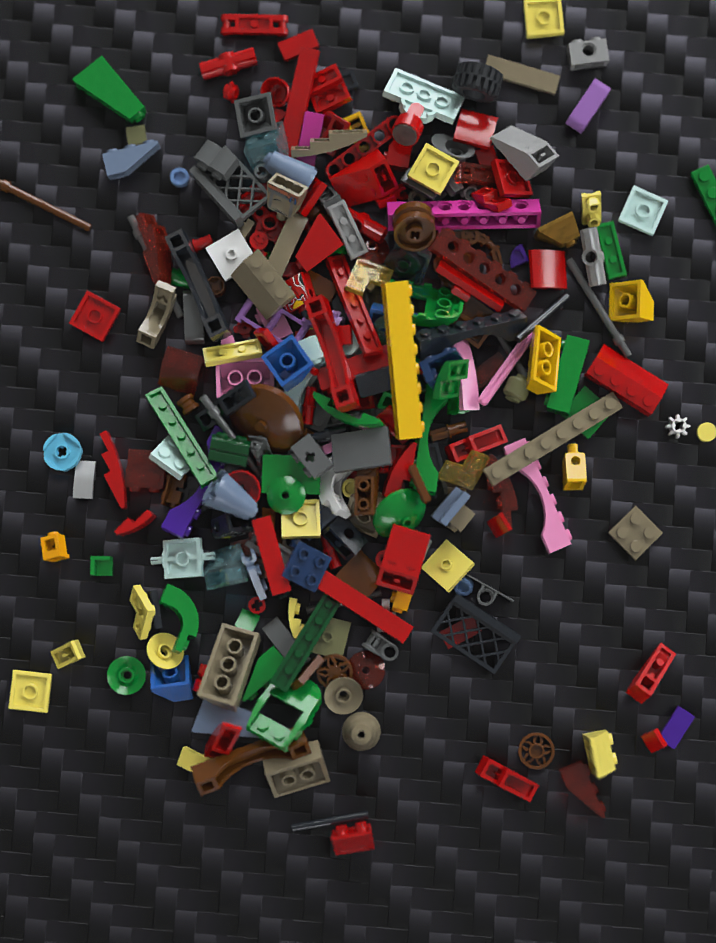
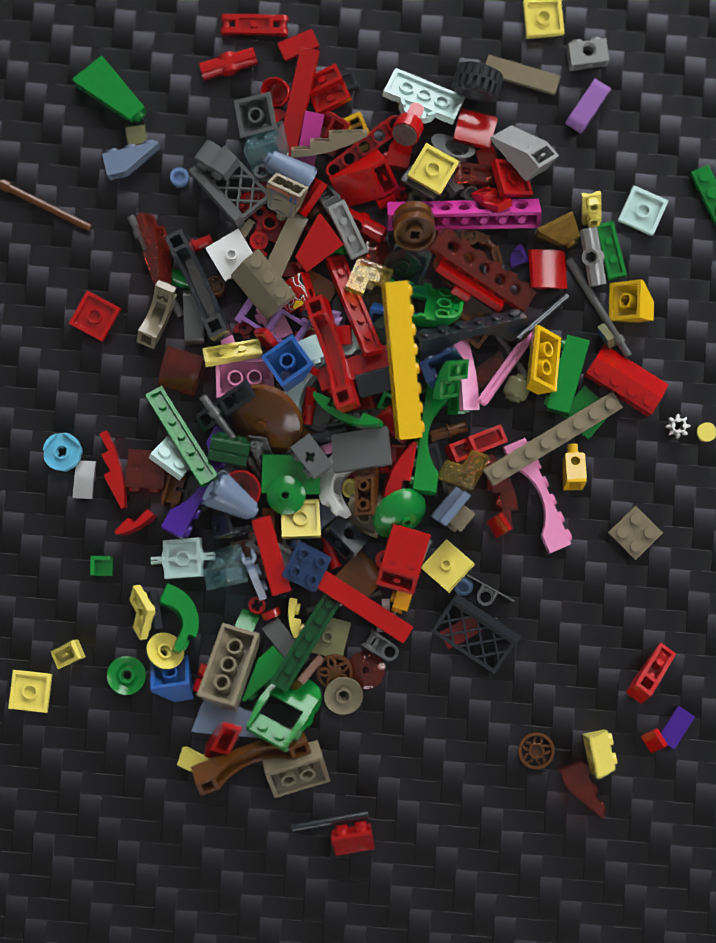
(54, 547): light orange brick -> none
(188, 404): reddish brown wheel -> none
(231, 91): red plate -> none
(271, 613): none -> red tile
(361, 722): dark tan cone -> none
(419, 484): reddish brown tile -> none
(506, 778): red slope -> none
(606, 336): none -> olive tile

